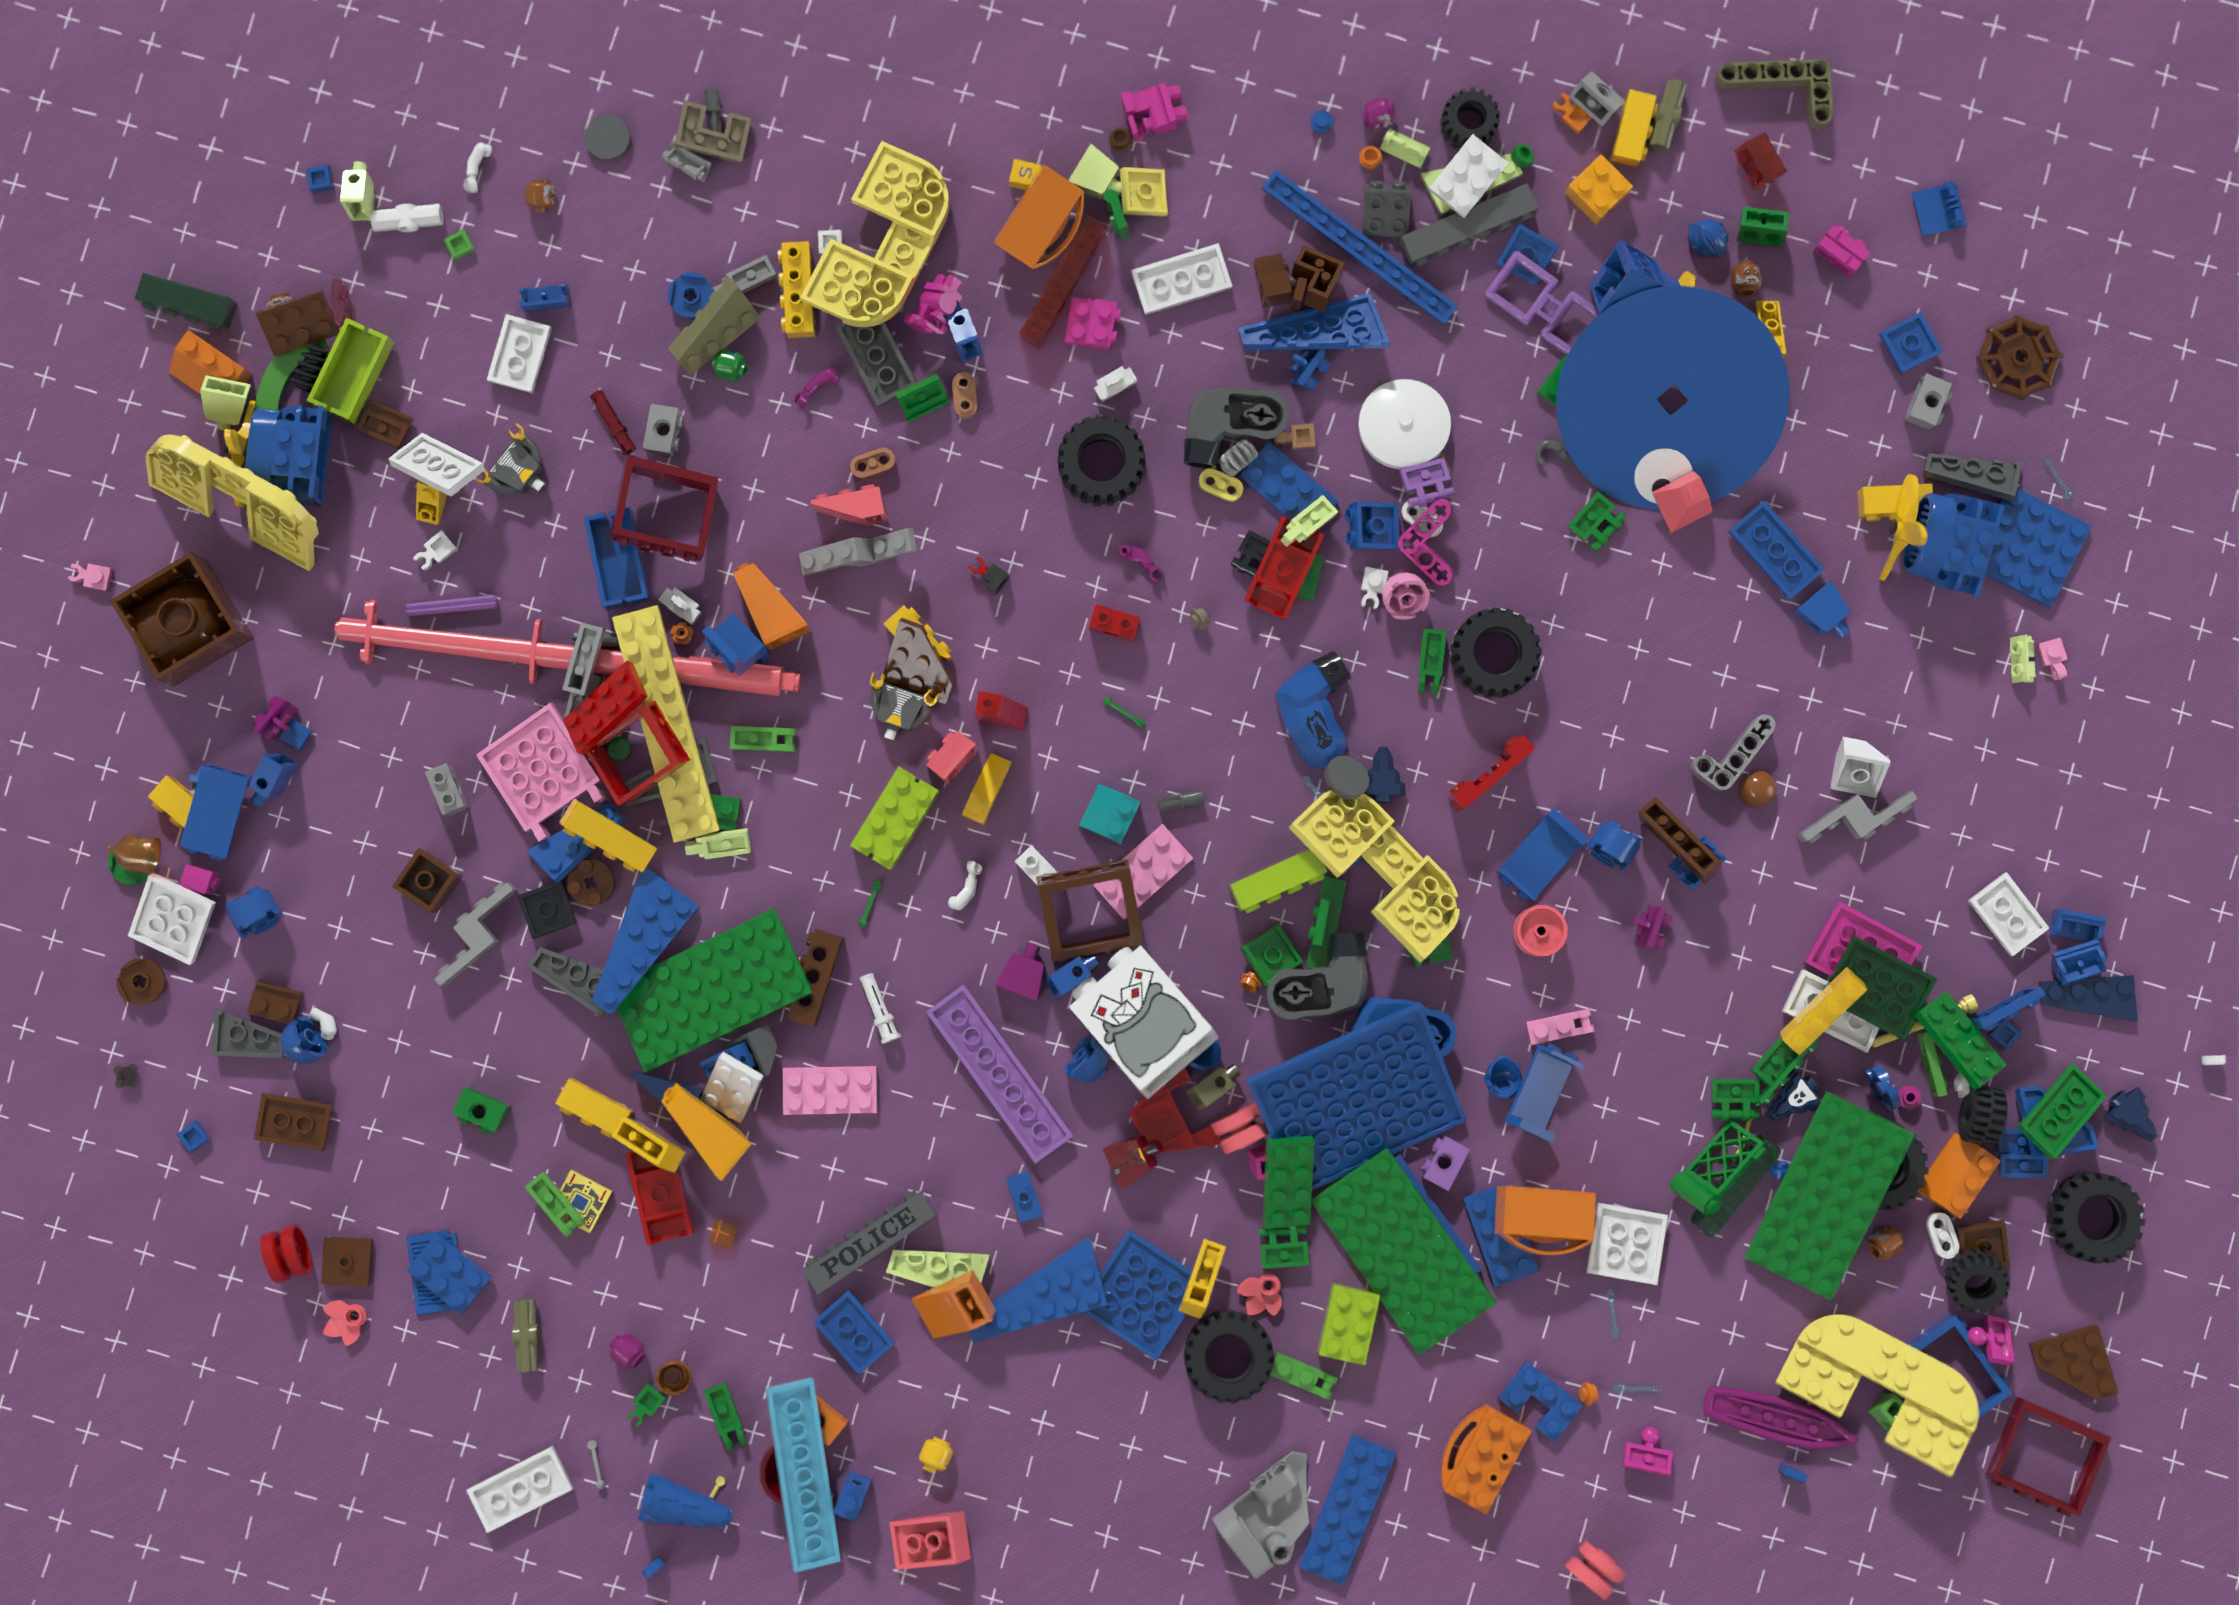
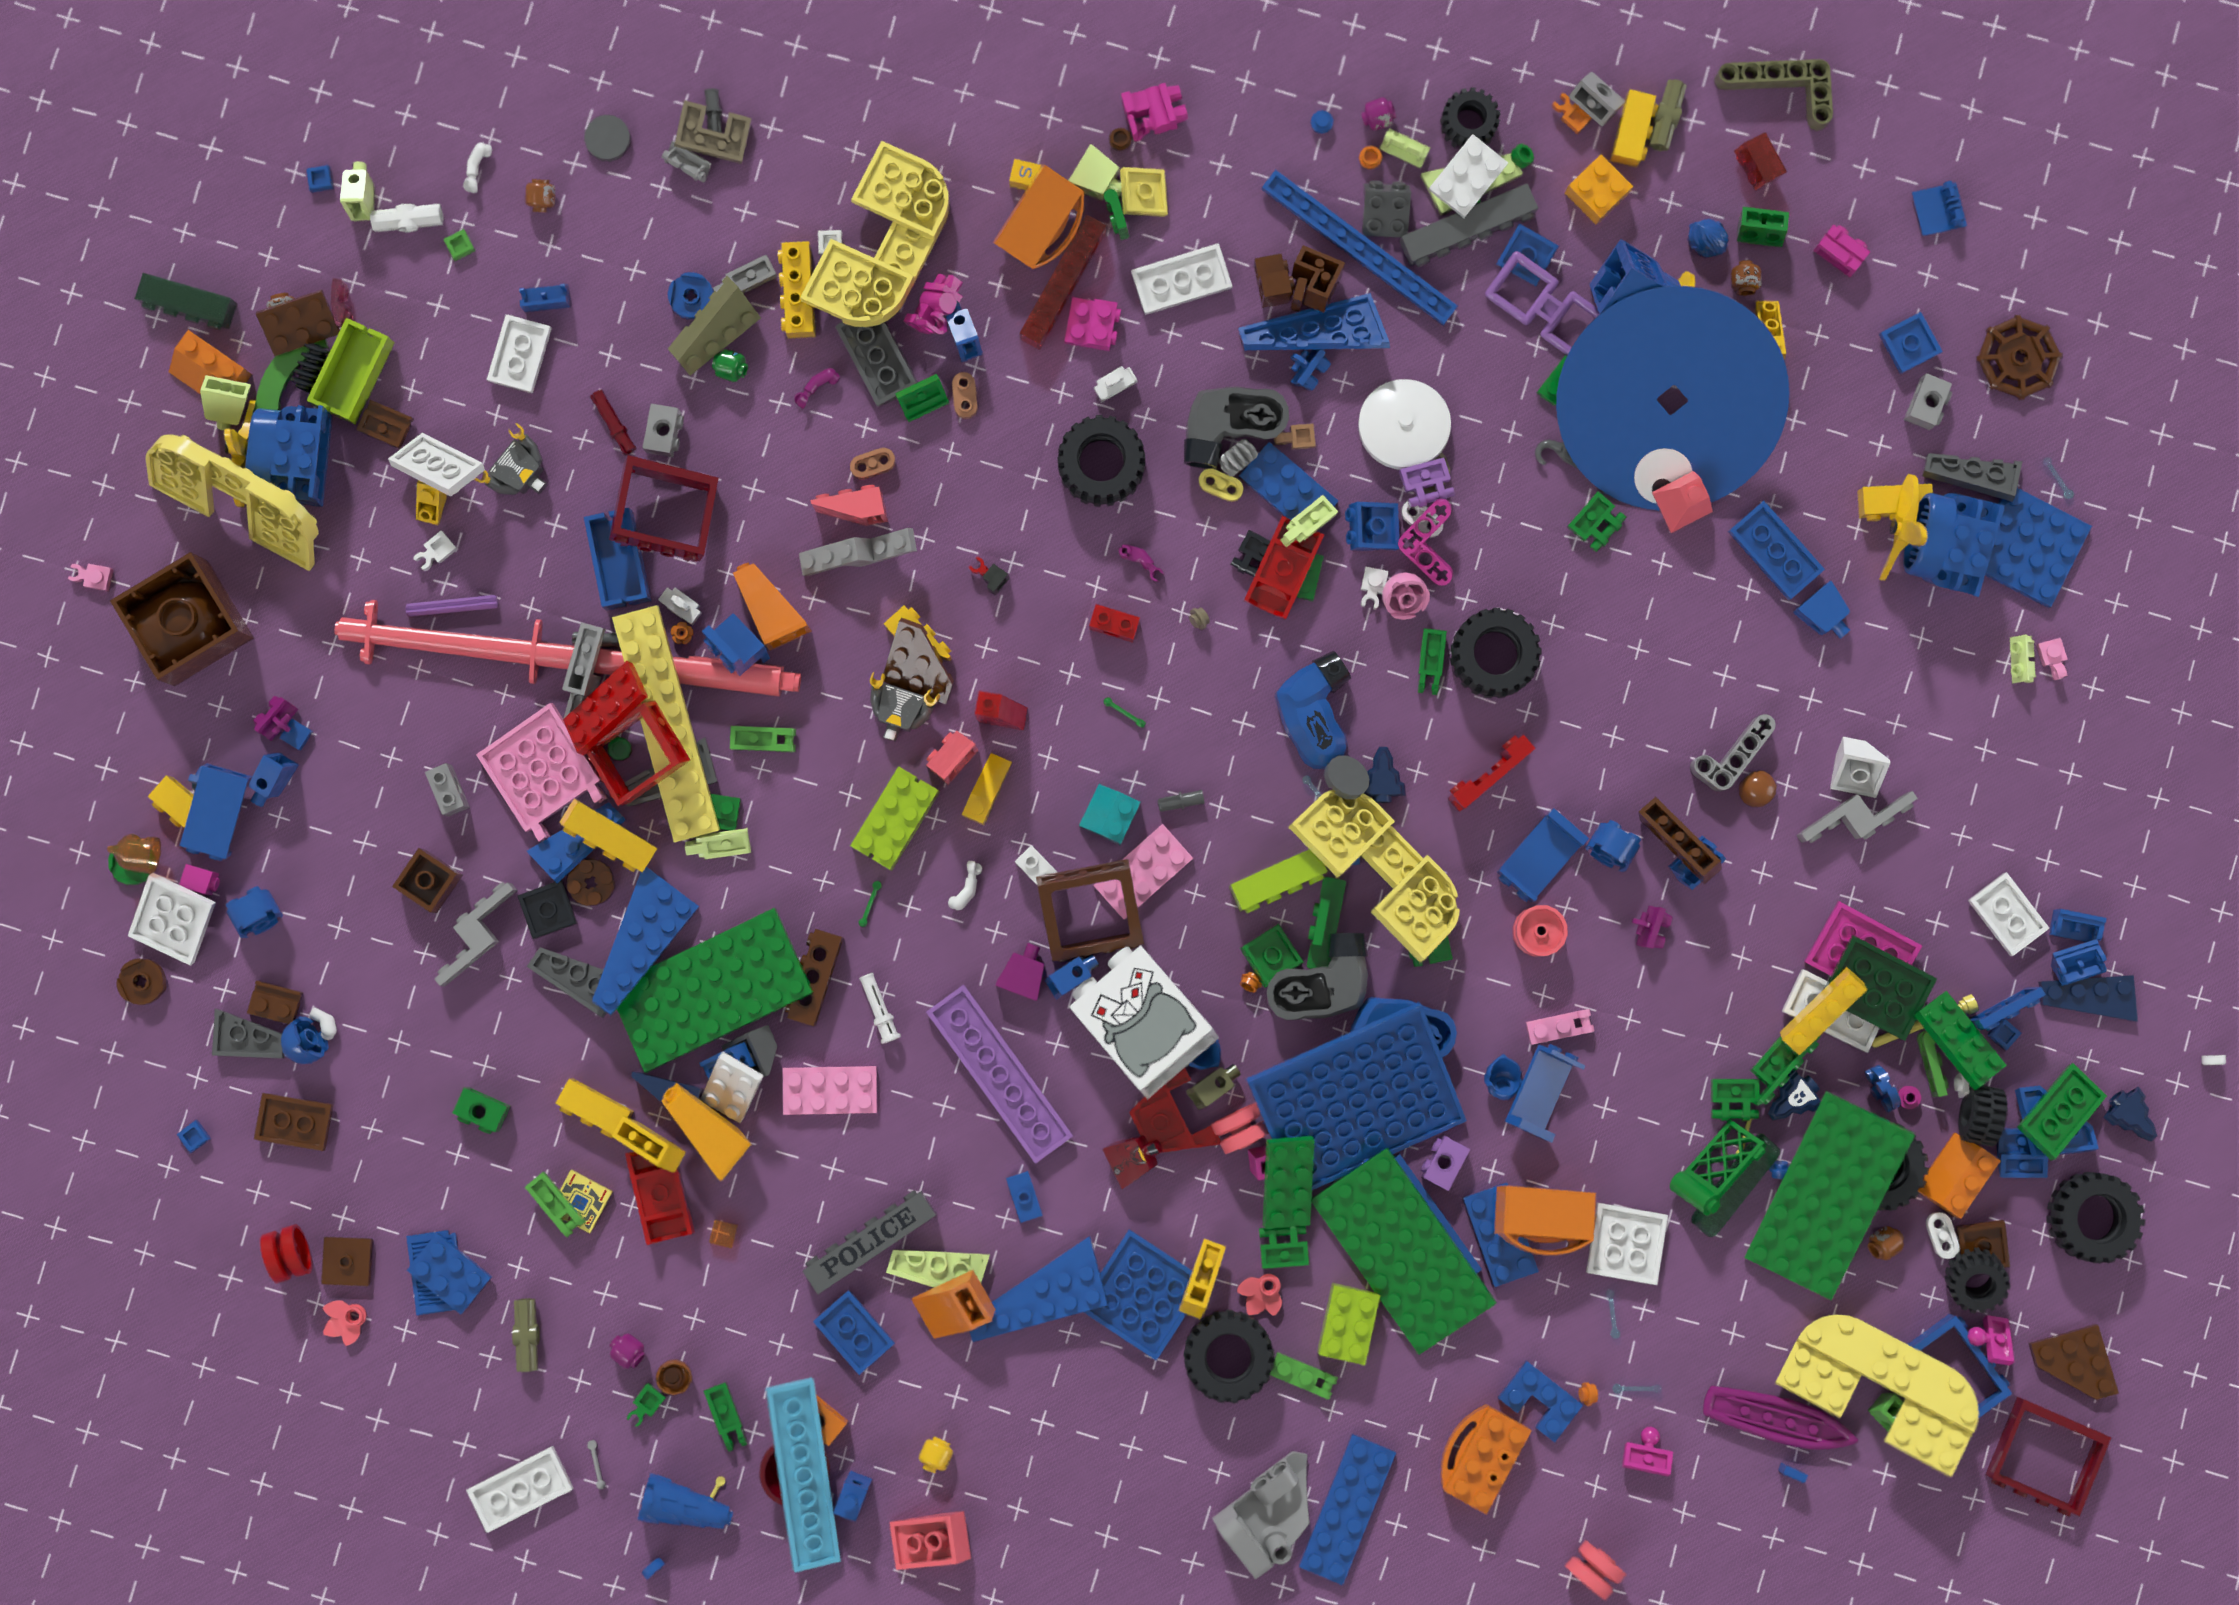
(132, 1073): clear smoke plate -> none
(1089, 1061): blue cylinder -> none

